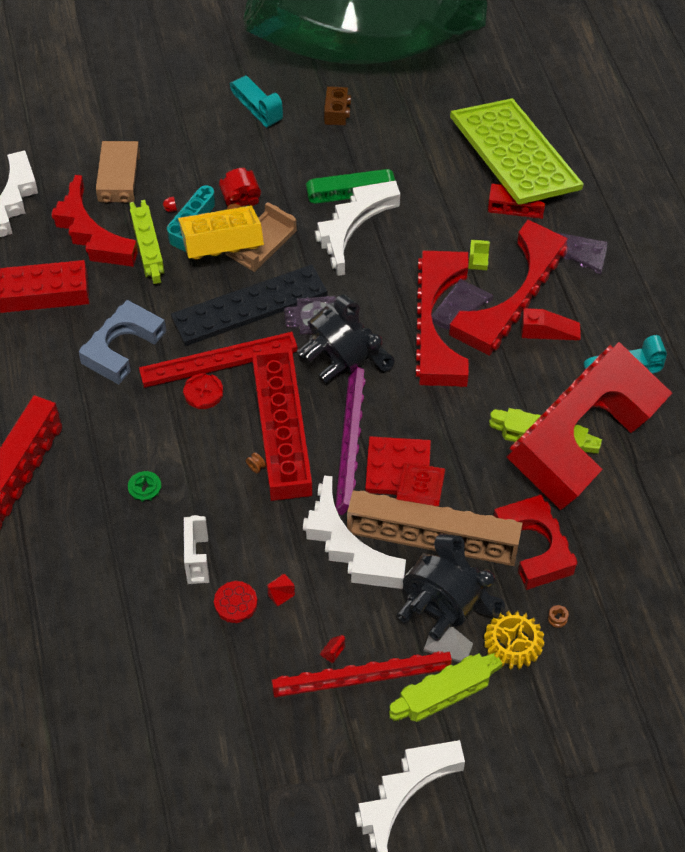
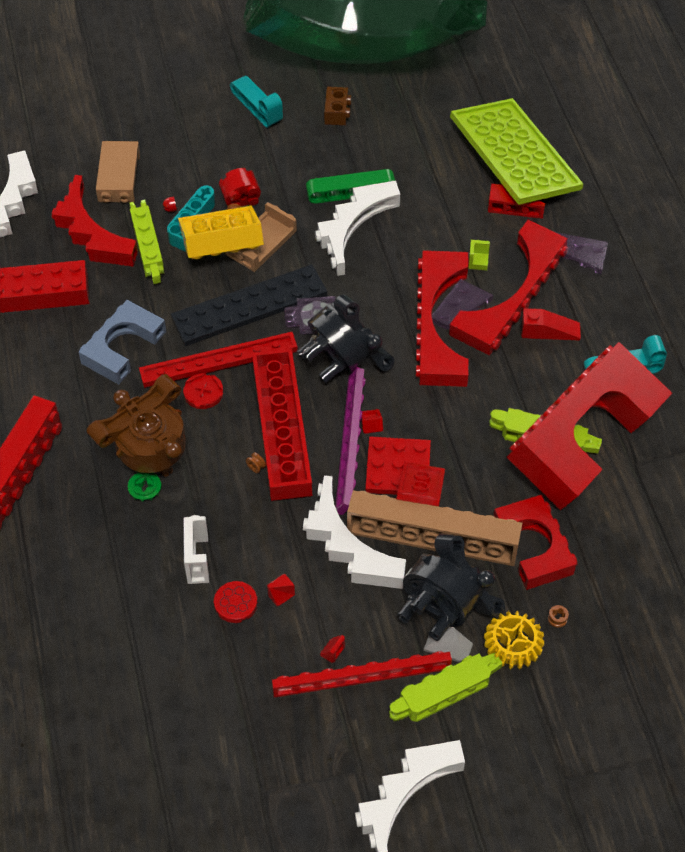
(145, 428): none -> reddish brown piece
(371, 421): none -> red slope

